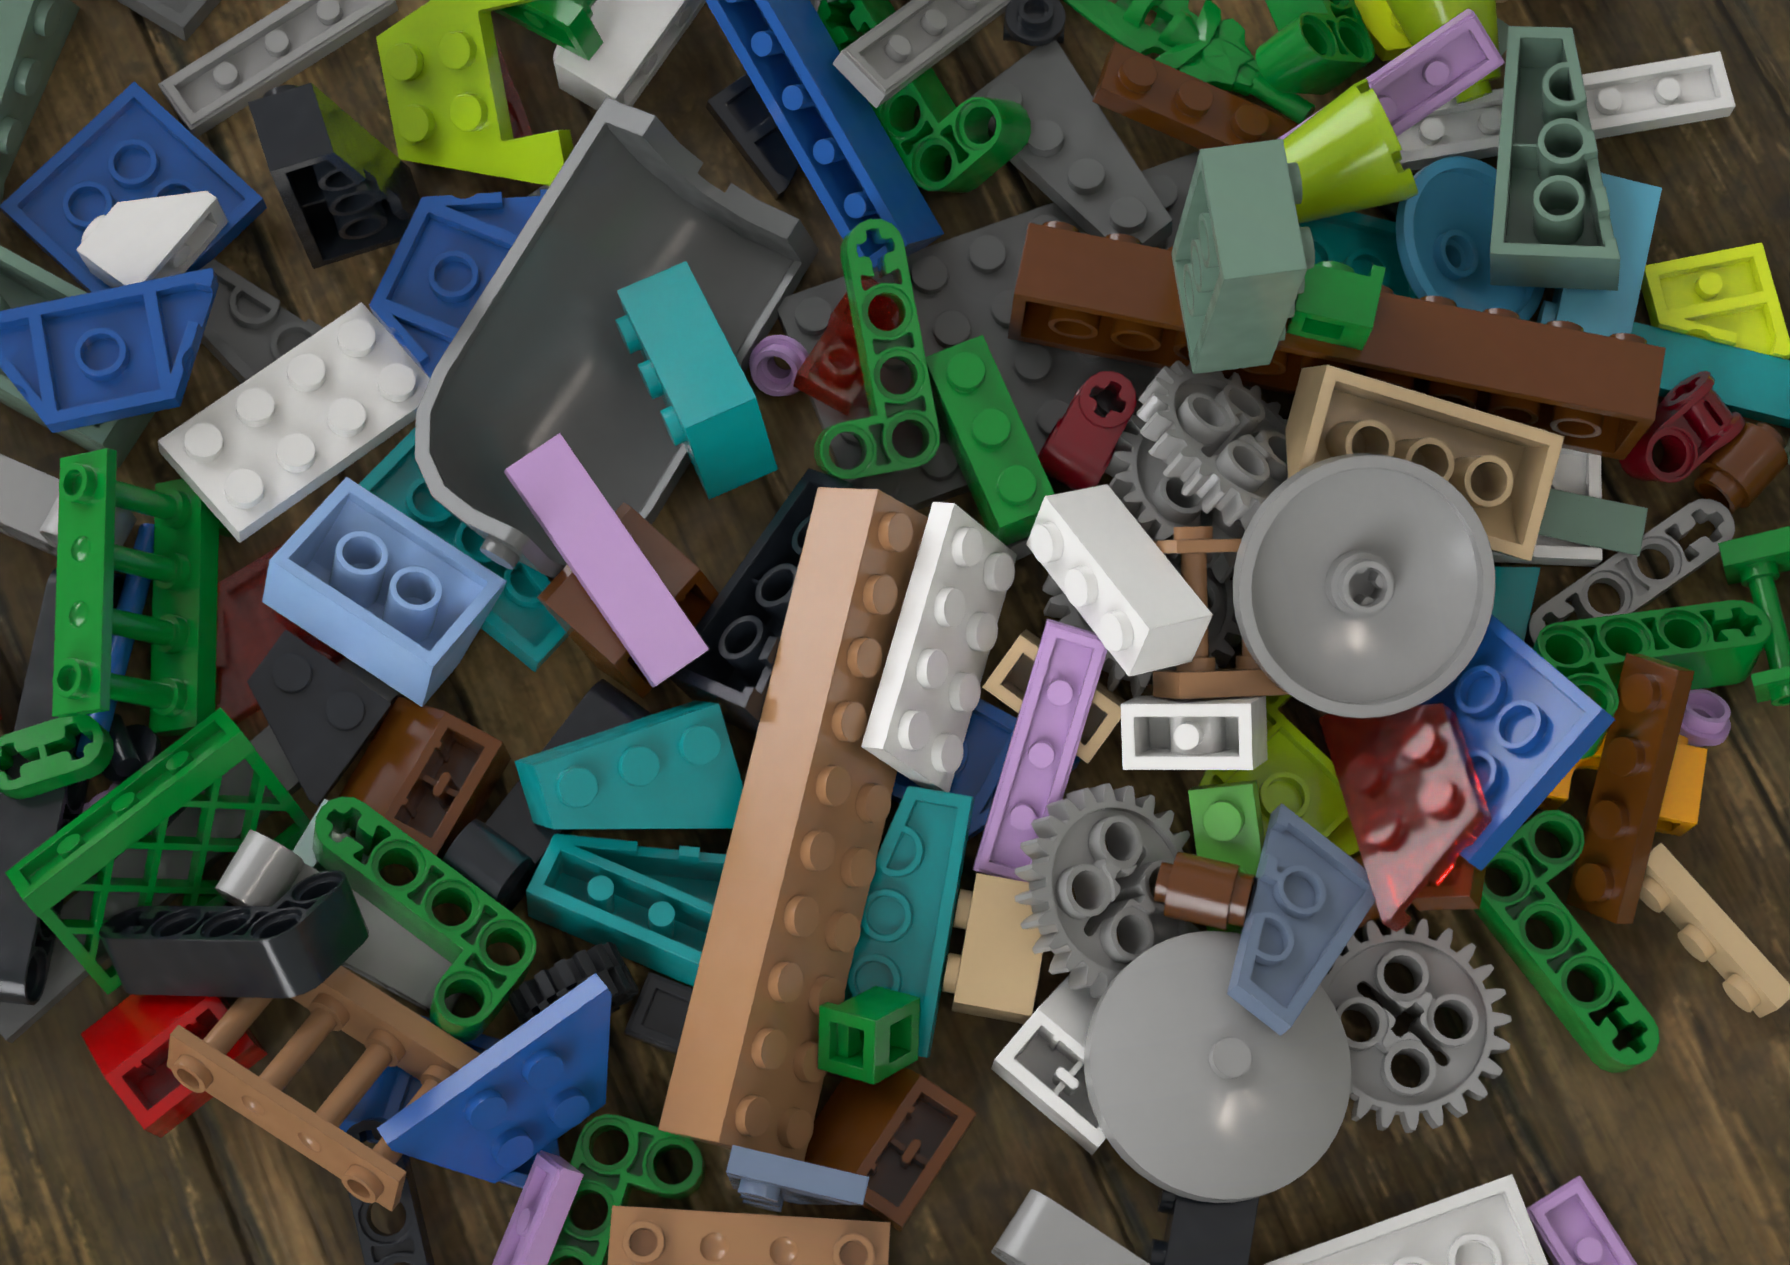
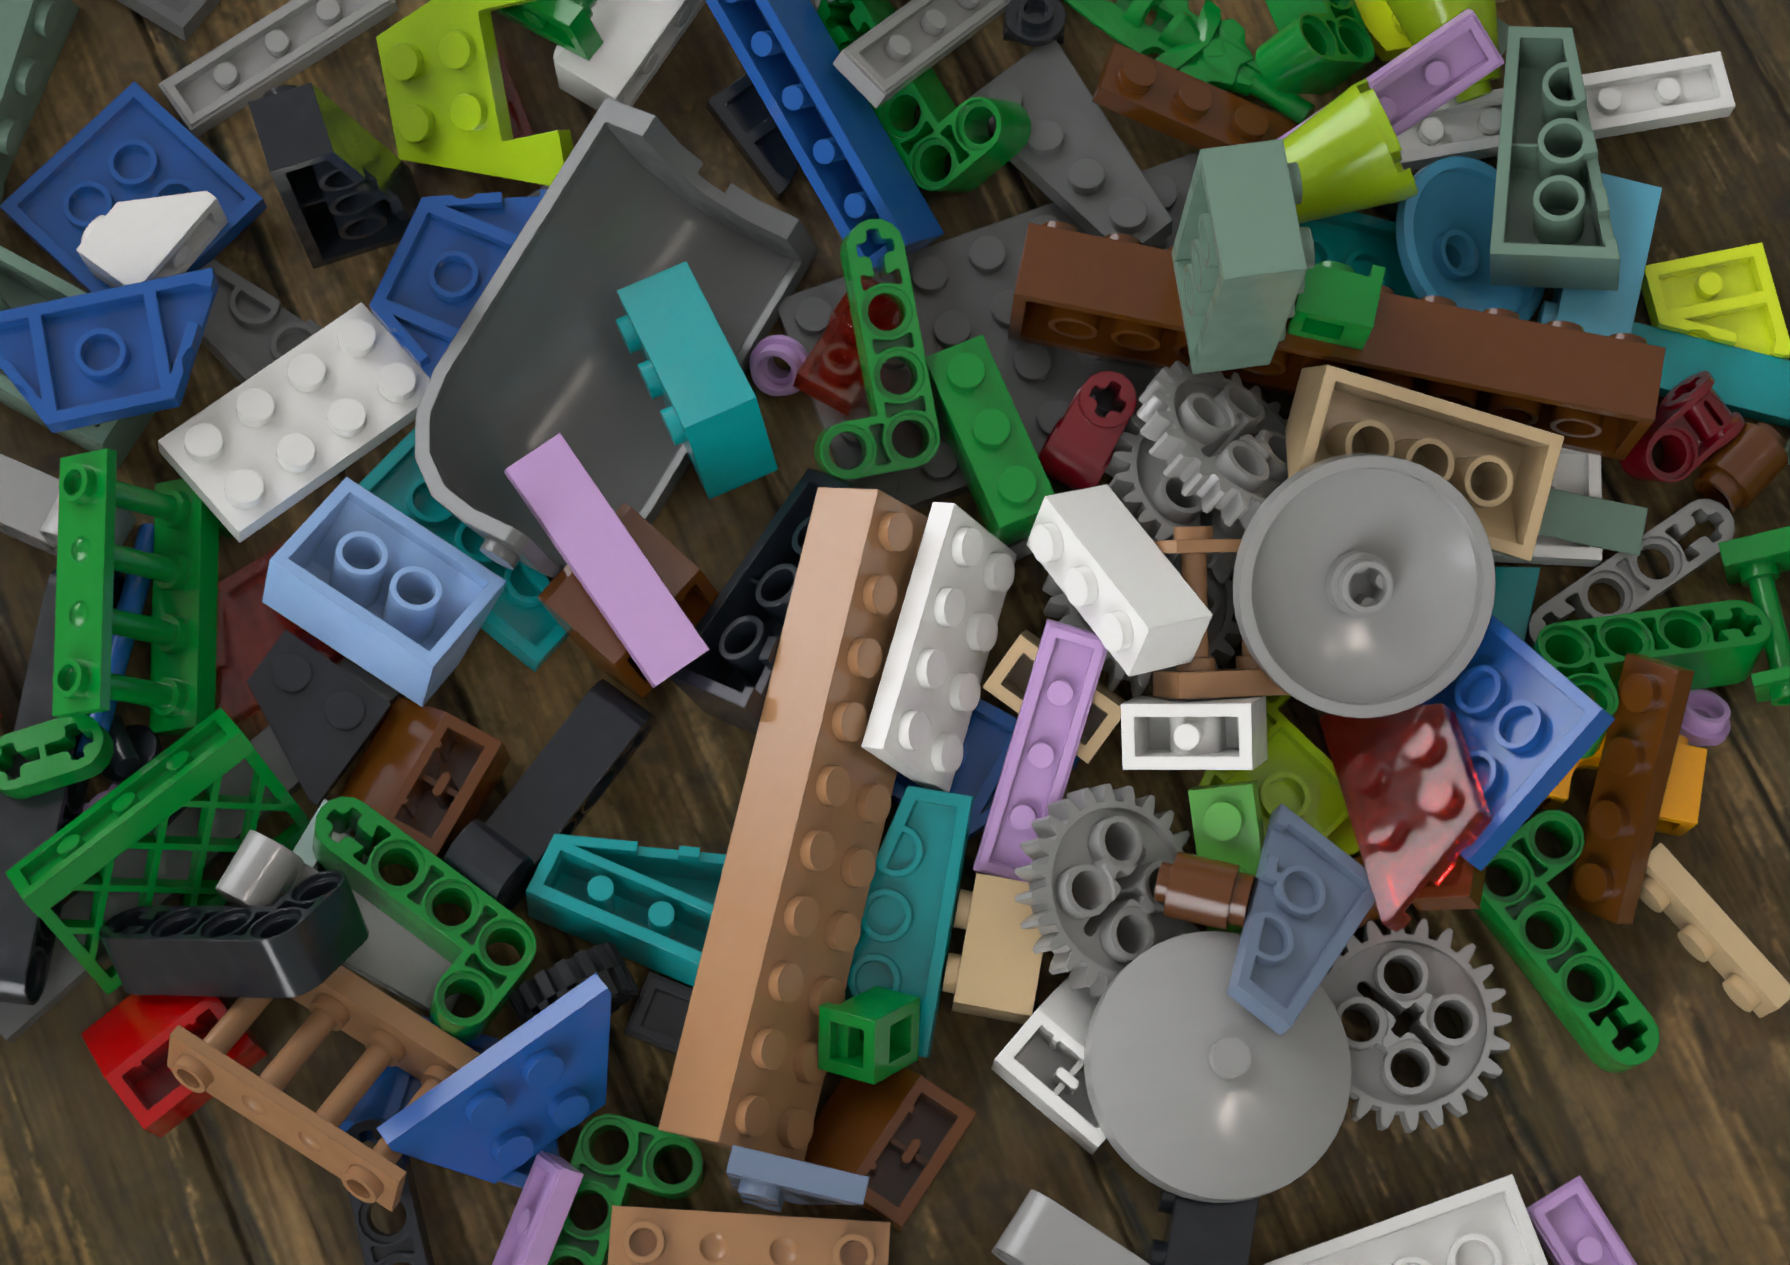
(639, 775): teal wedge -> none

